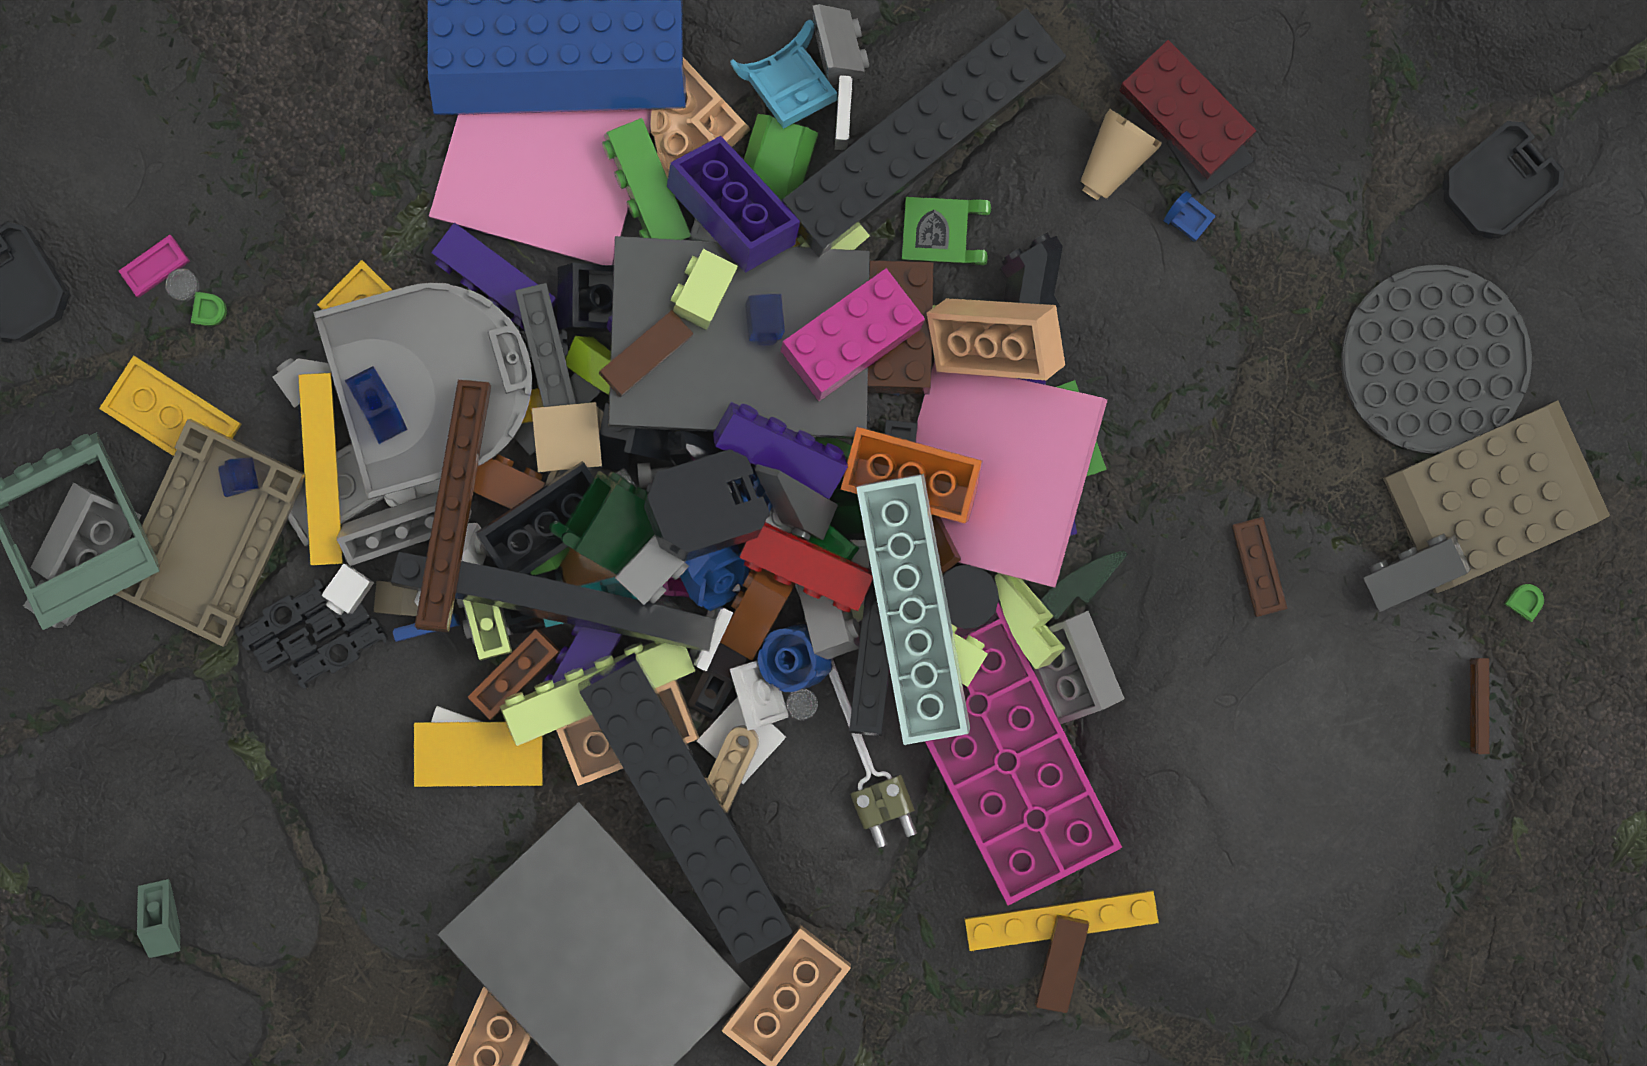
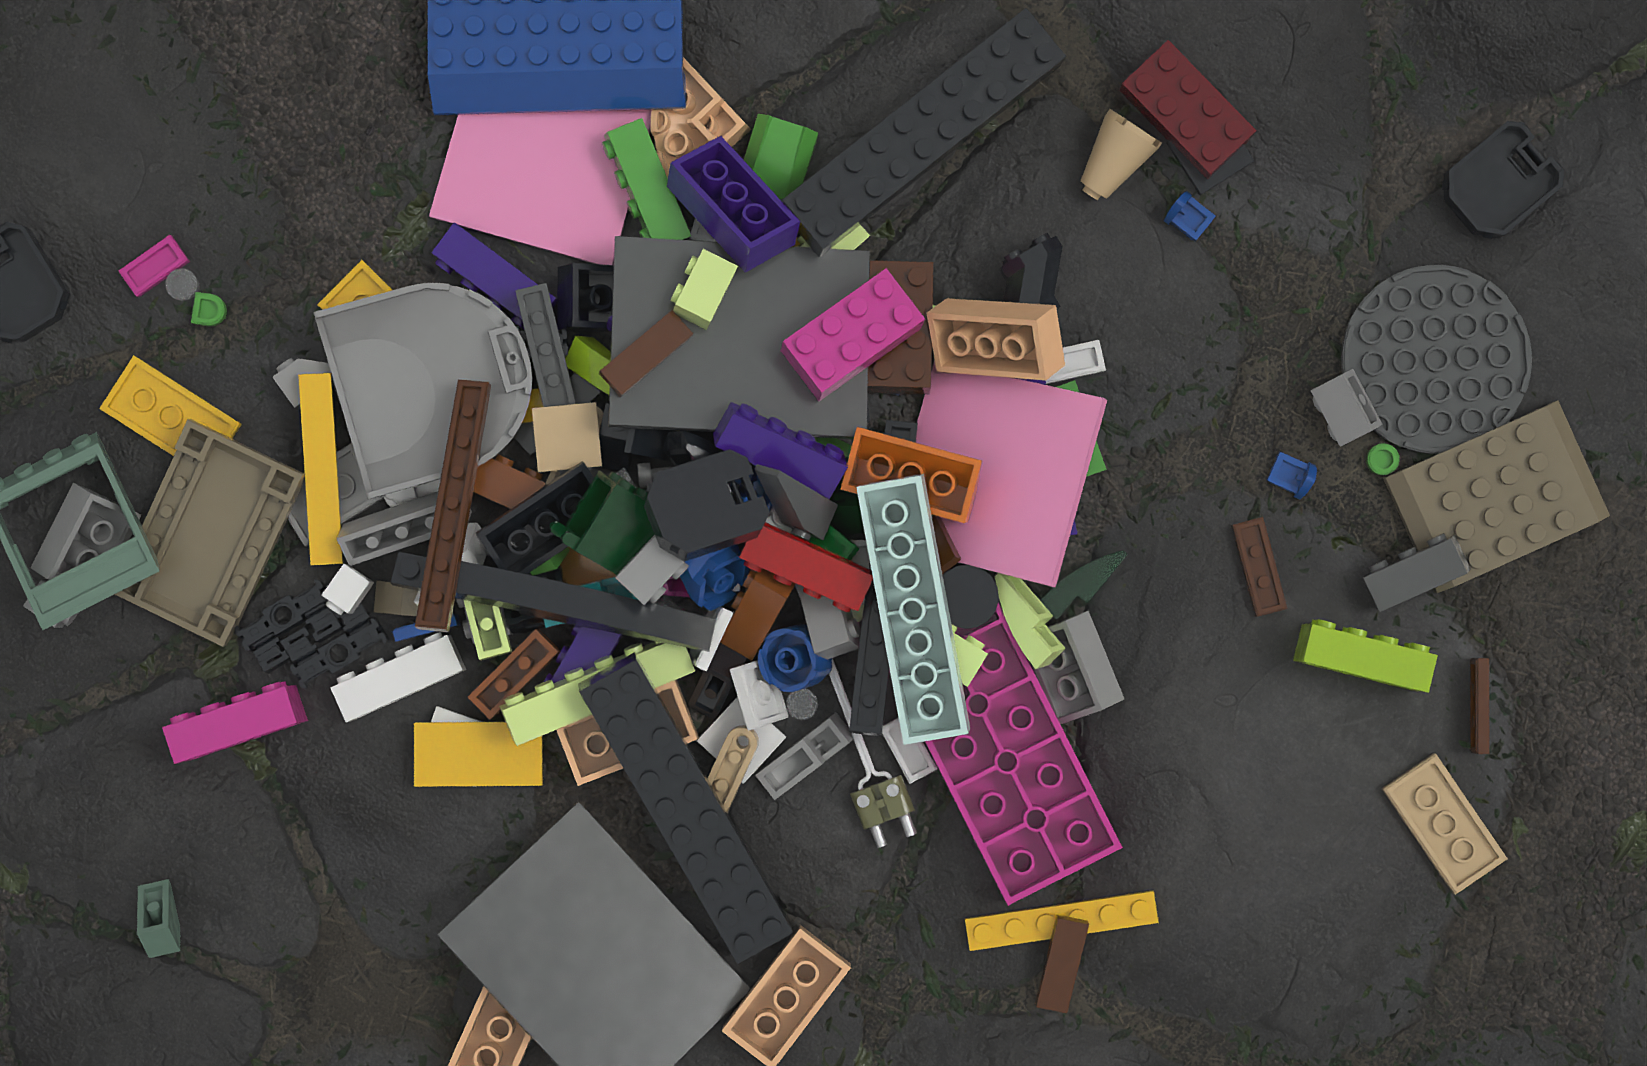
(230, 725): none -> dark pink brick
(238, 476): clear blue bracket -> none
(376, 404): clear blue slope -> none
(397, 678): none -> white brick
(765, 318): clear blue brick -> none
(790, 80): medium azure piece -> none
(805, 756): none -> light grey slope
(838, 43): light grey slope -> none
(843, 112): white tile -> none
(913, 757): none -> white tile
(938, 230): bright green flag -> none
(1080, 361): none -> white tile
(1292, 475): none -> blue tile
(1345, 408): none -> light grey brick
(1364, 657): none -> lime brick
(1382, 459): none -> bright green tile
(1444, 823): none -> tan tile
(1526, 601): bright green tile -> none

